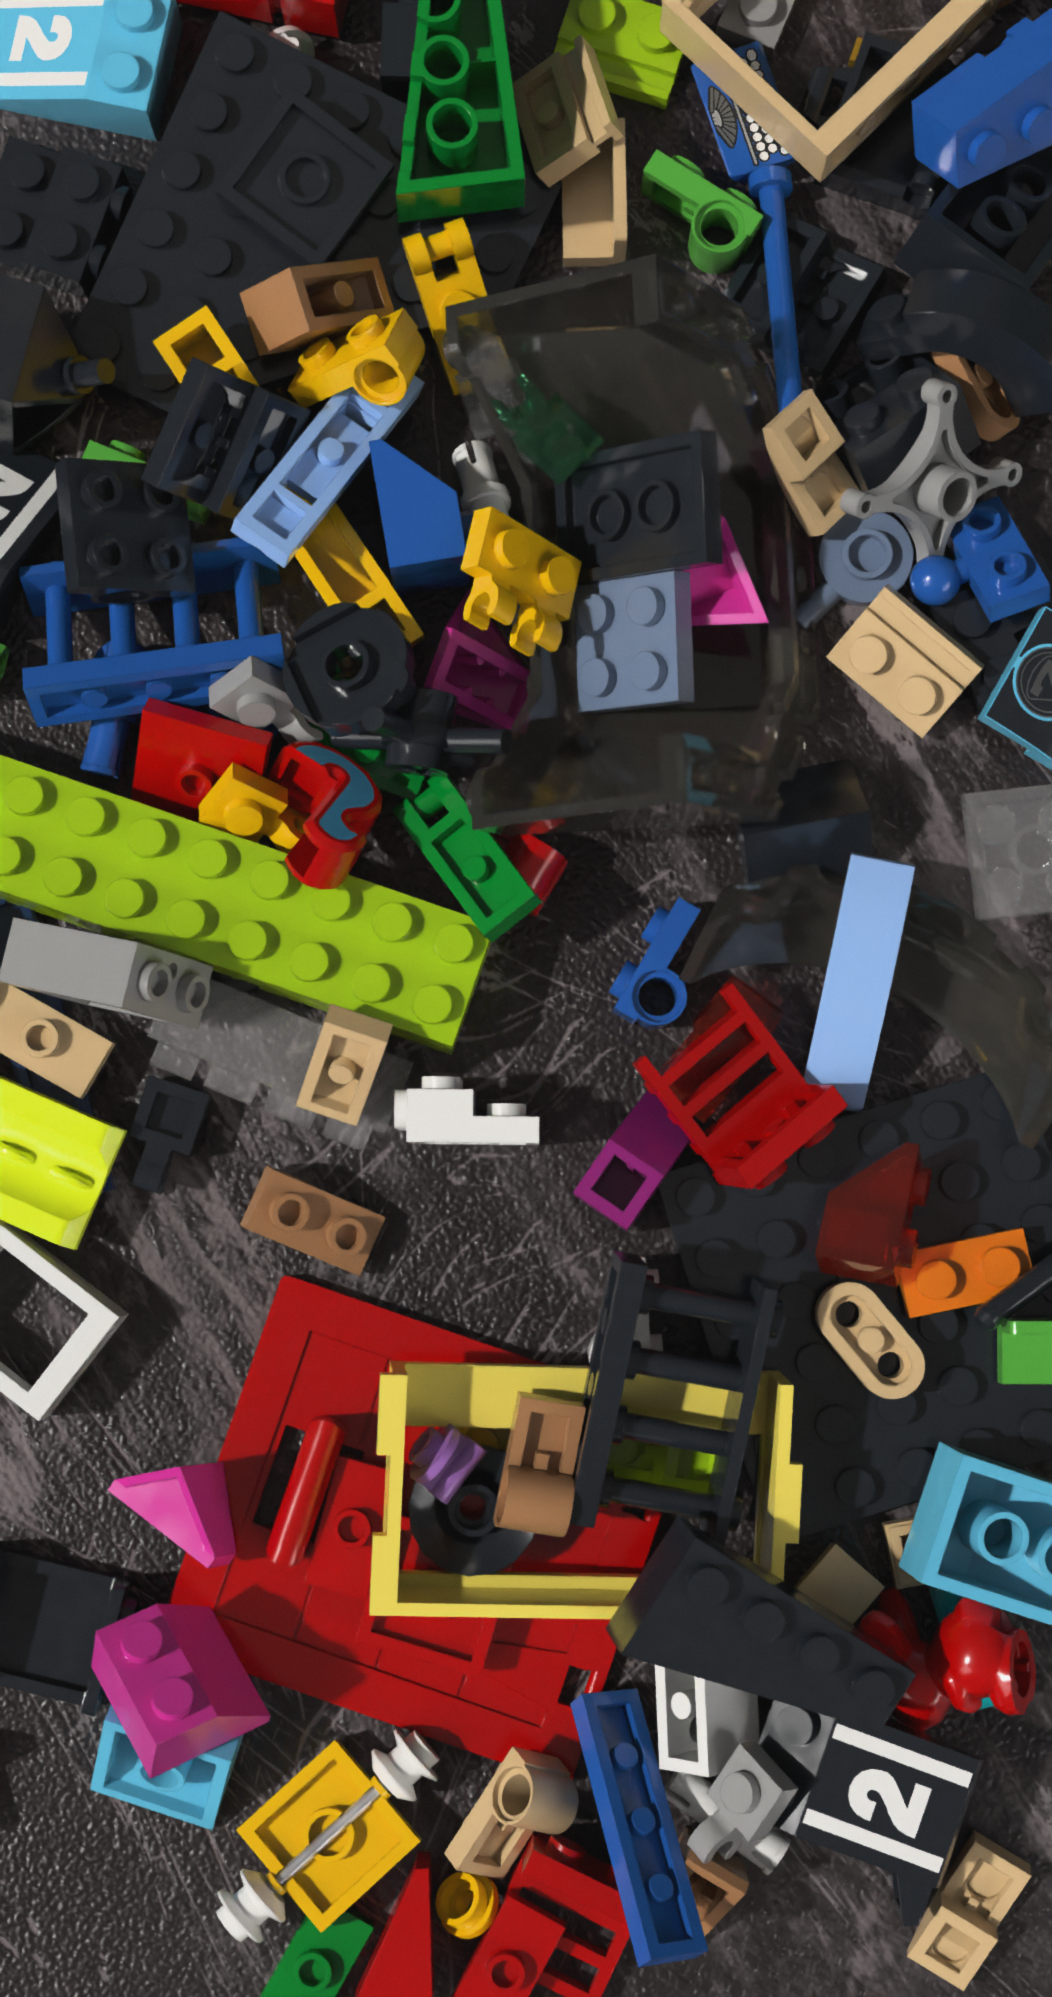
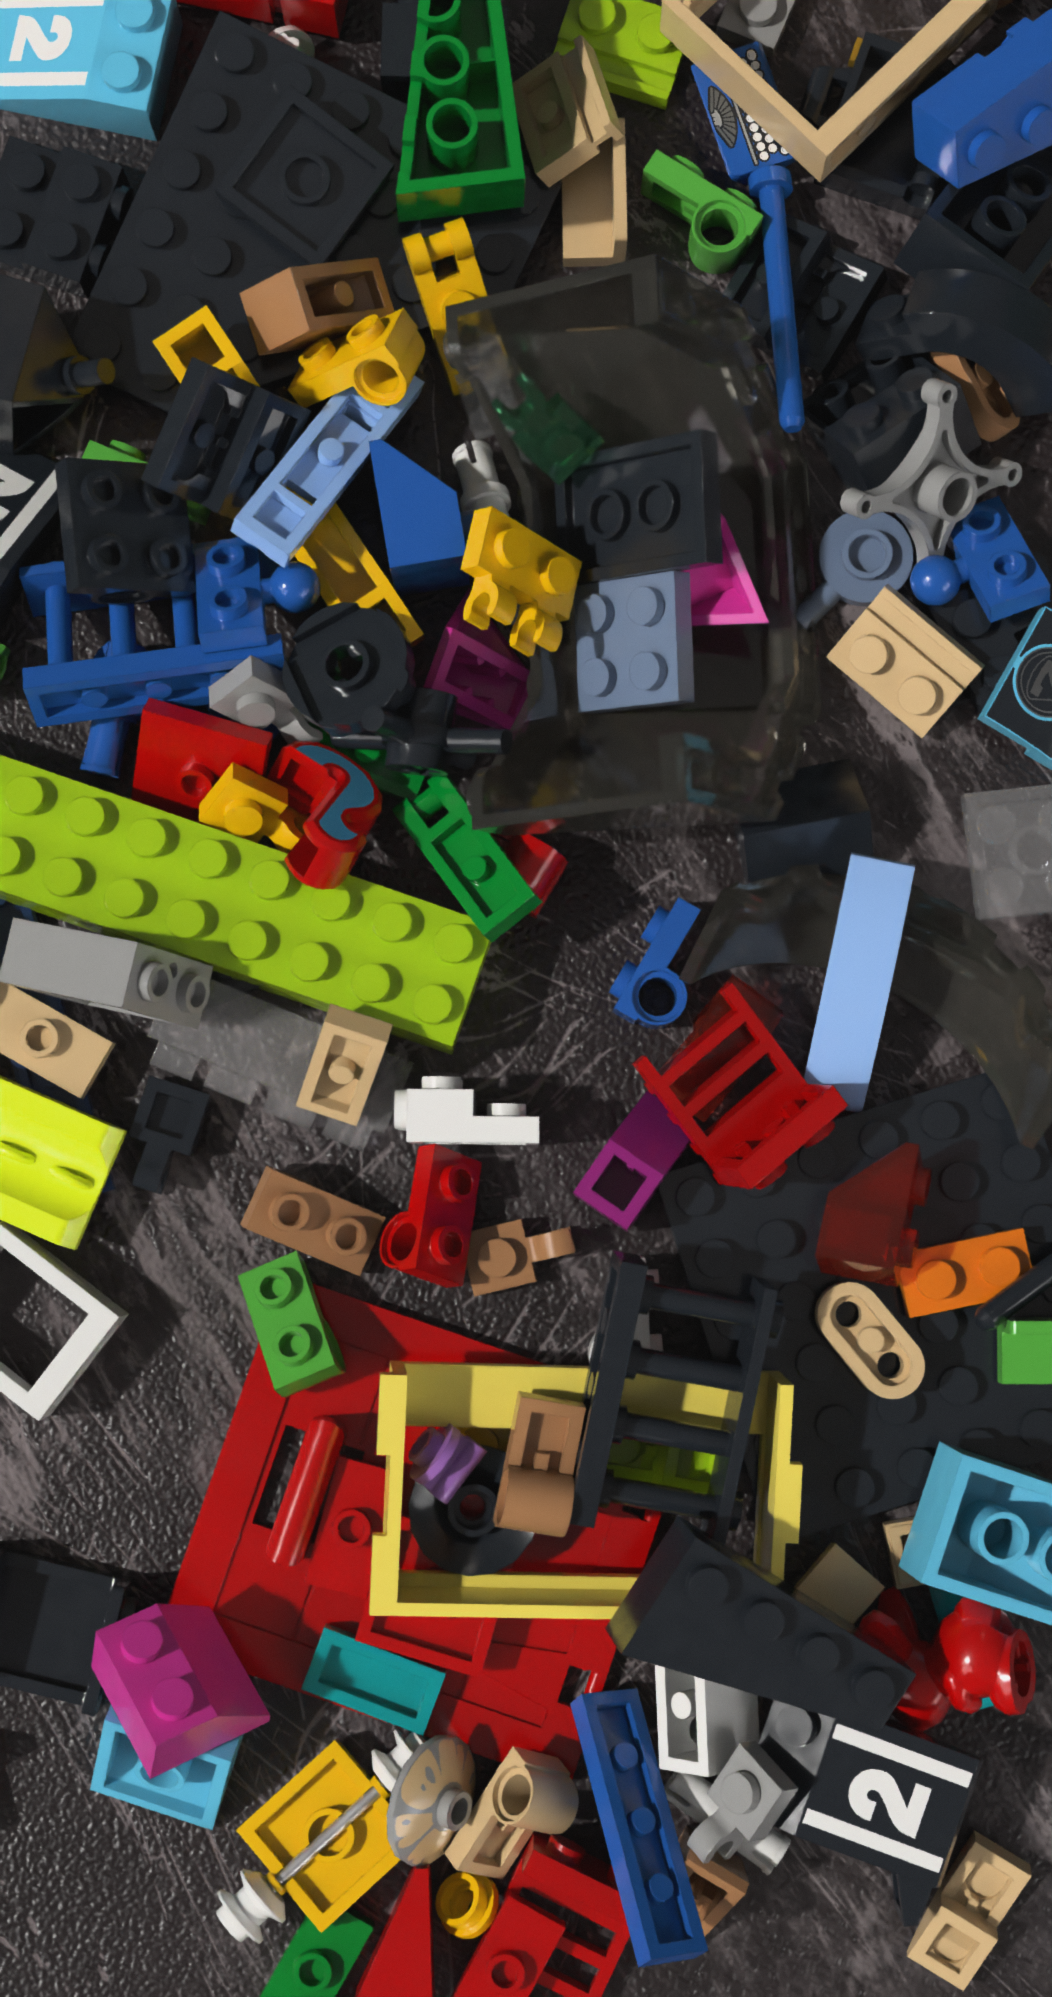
(186, 1506): dark pink slope -> none
(234, 595): none -> blue plate
(290, 1325): none -> bright green plate
(374, 1680): none -> teal tile
(431, 1800): none -> dish
(436, 1230): none -> red plate
(504, 1255): none -> medium nougat plate
(805, 462): tan slope -> none

